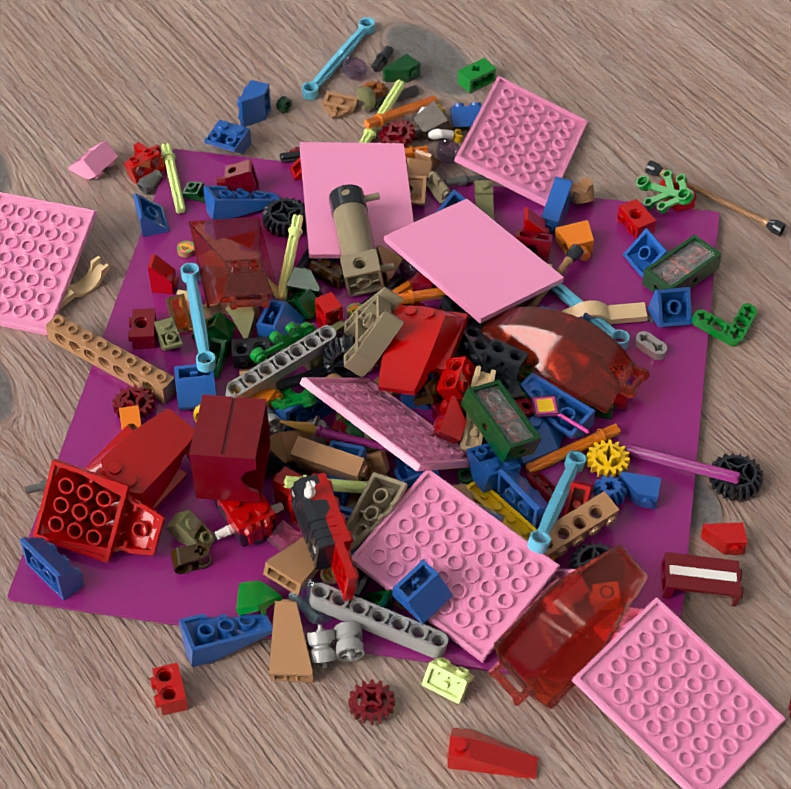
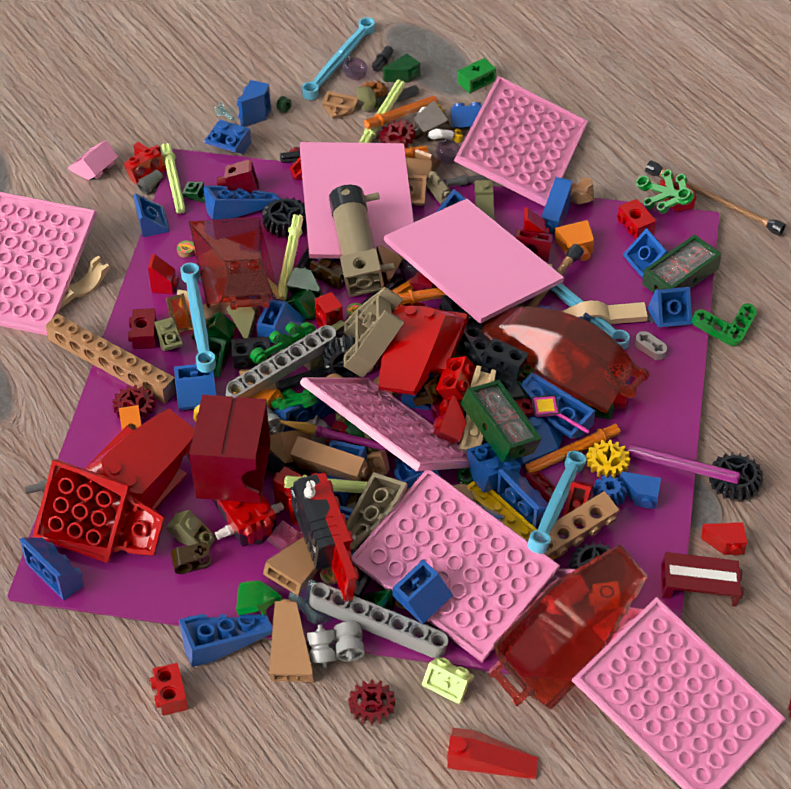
(221, 111): none -> clear light blue hand

